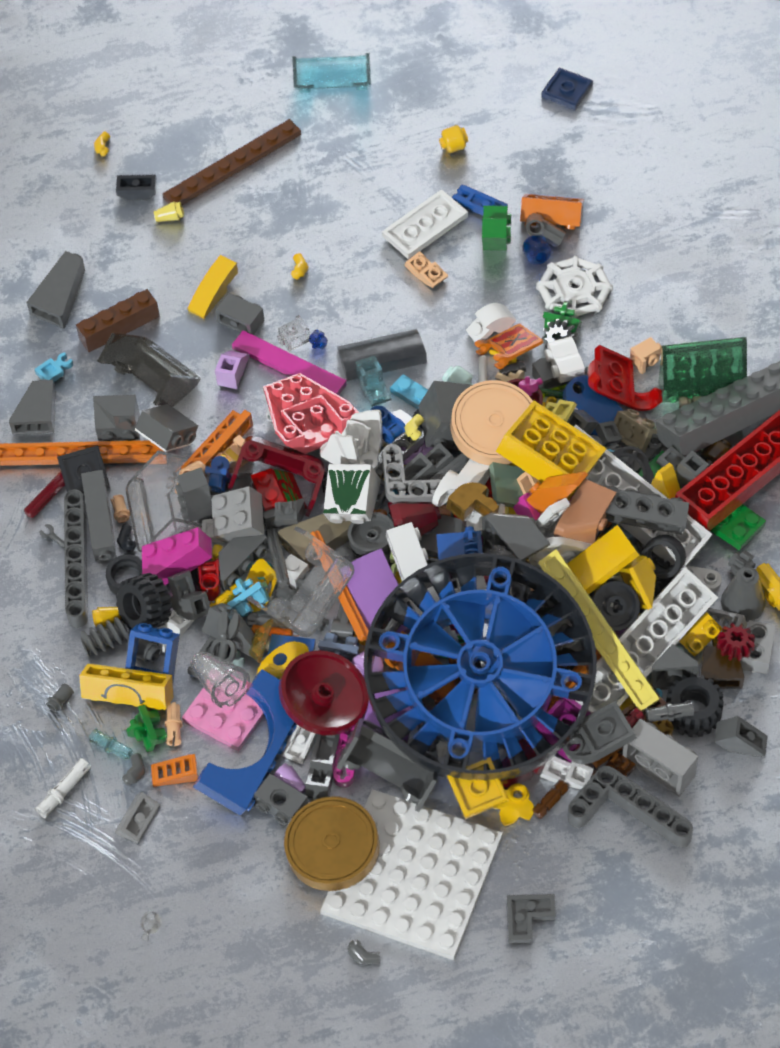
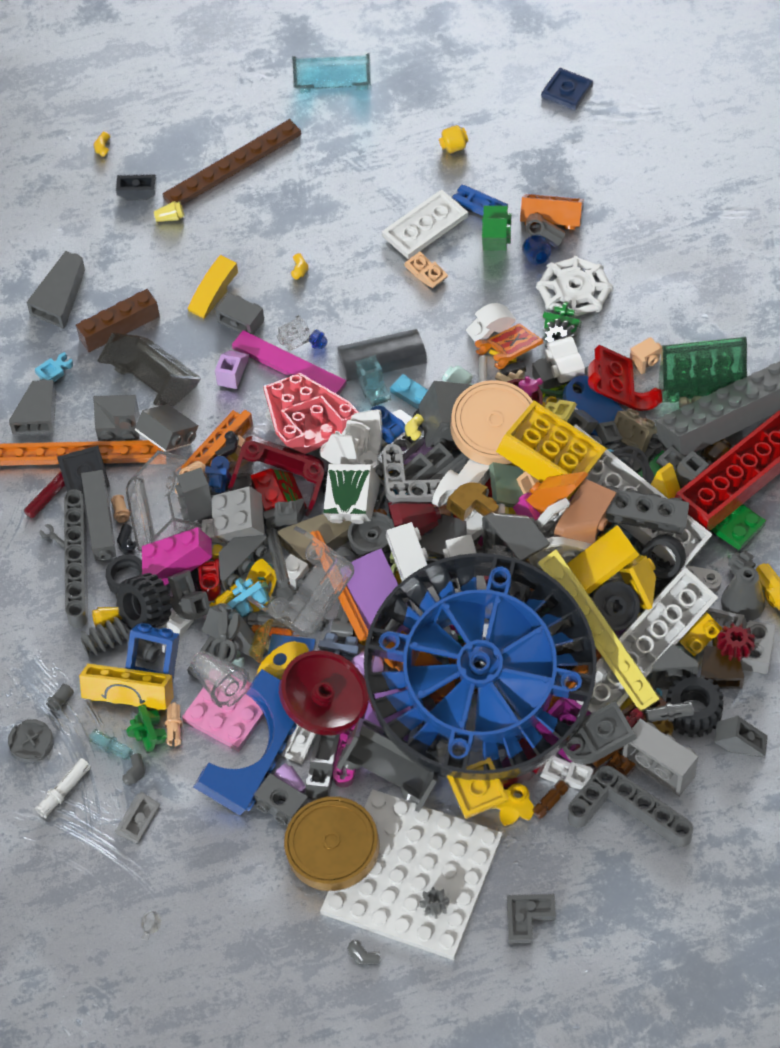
(30, 741): none -> dark grey tile
(179, 762): orange slope -> none
(230, 445): none -> black arm
(435, 908): none -> dark grey gear
(459, 543): blue hinge -> none

